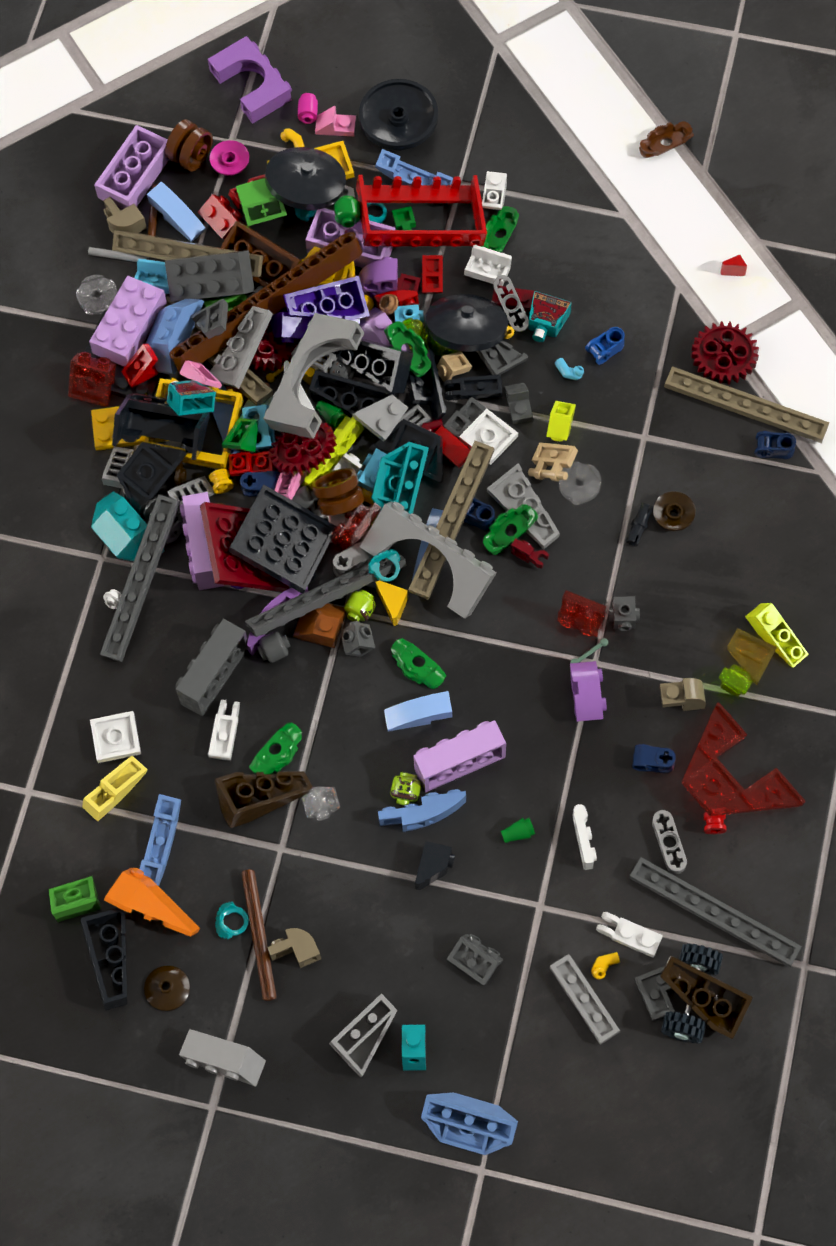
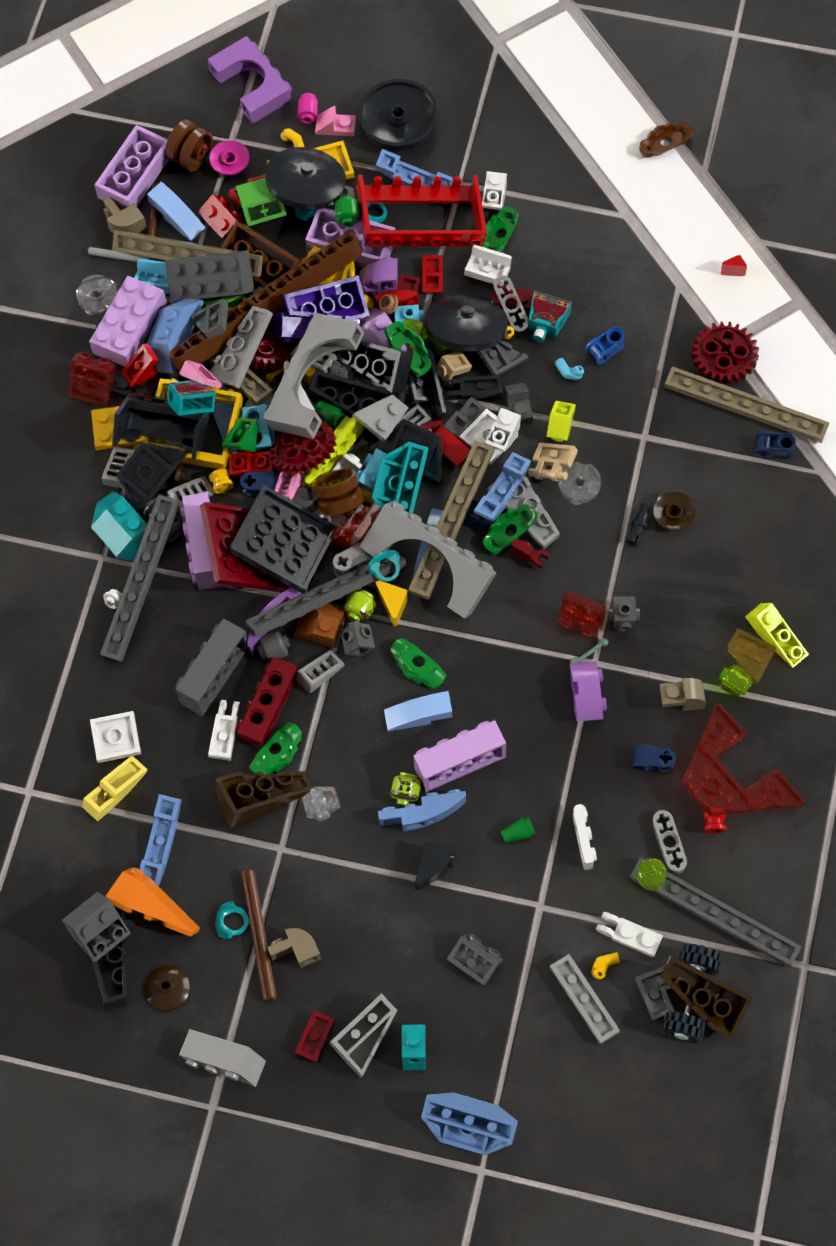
(74, 899): bright green slope -> none
(96, 926): none -> dark grey slope
(259, 733): none -> dark red brick
(309, 680): none -> light grey slope
(314, 1036): none -> dark red plate
(403, 218): green plate -> none
(503, 488): none -> medium blue slope
(504, 430): none -> white slope
(656, 879): none -> clear neon green head

